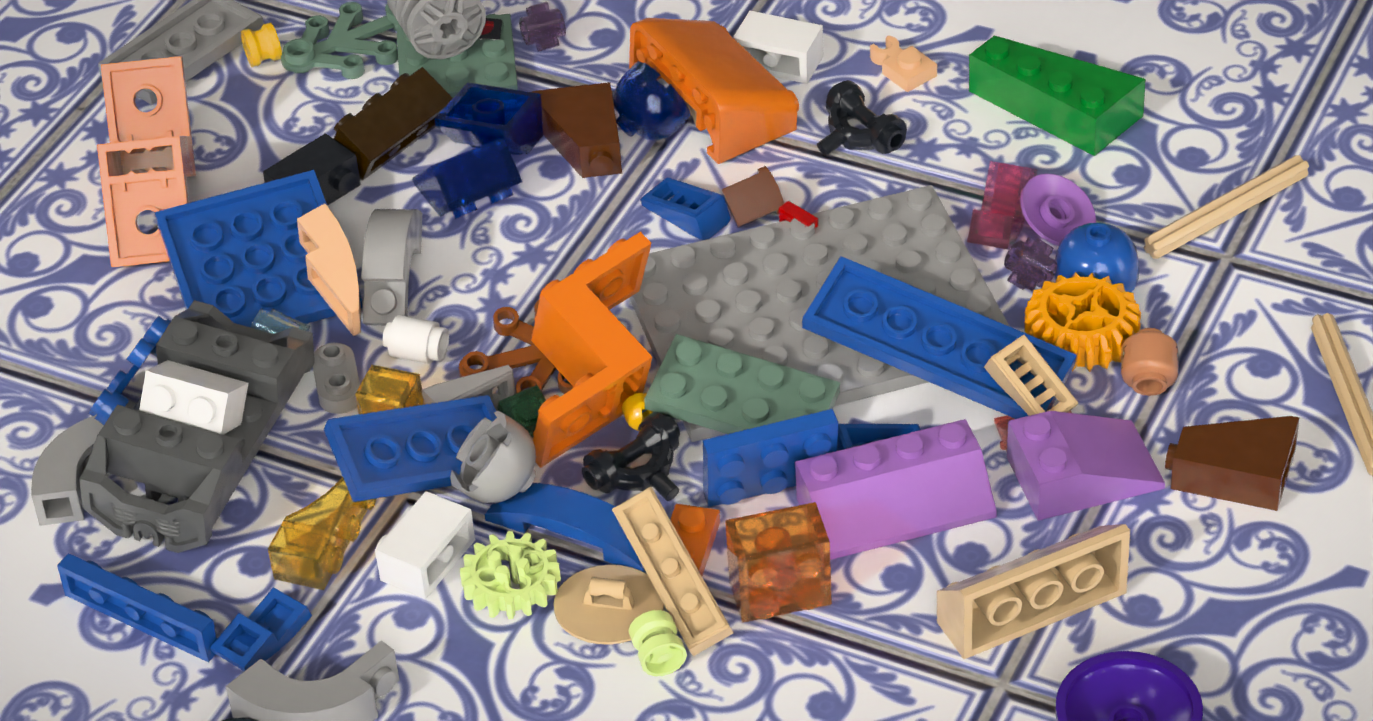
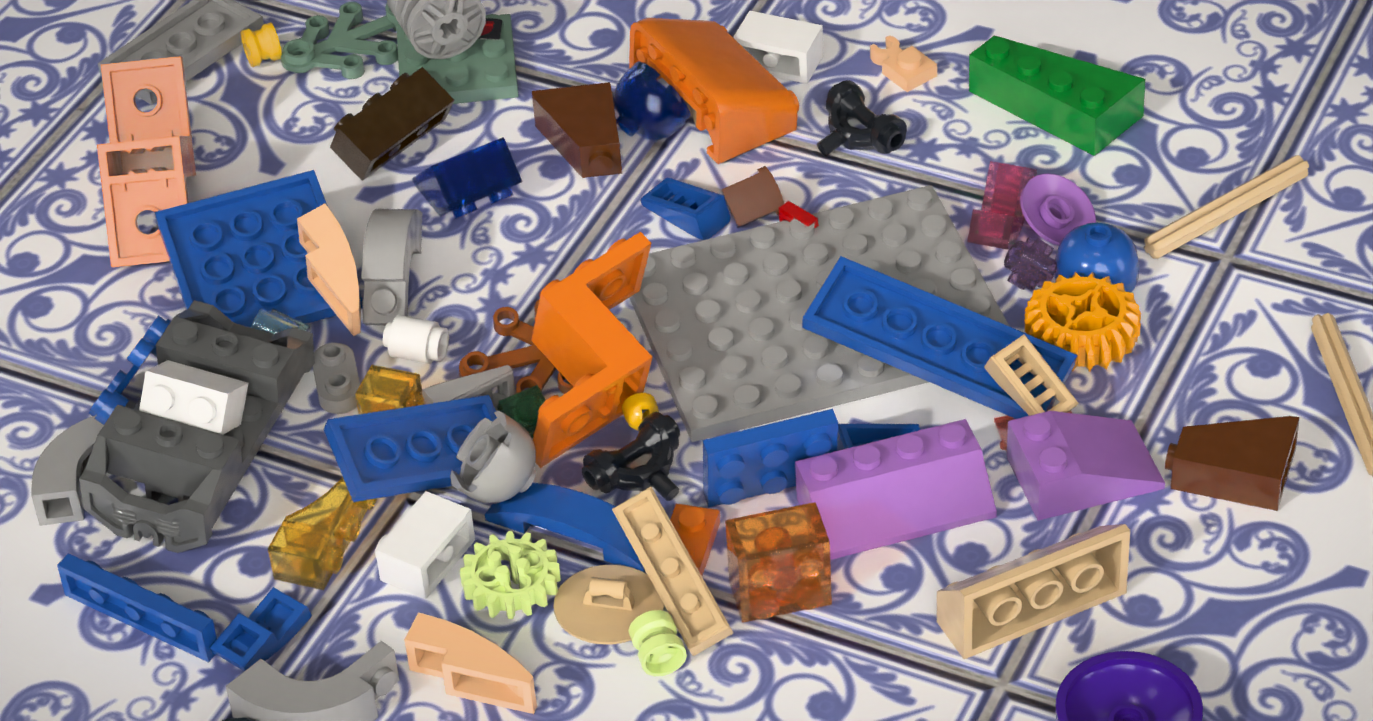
(331, 161): black brick -> none
(468, 664): none -> light nougat slope
(491, 112): clear blue slope -> none
(542, 26): clear purple gear -> none
(733, 389): sand green plate -> none
(1149, 361): nougat head -> none

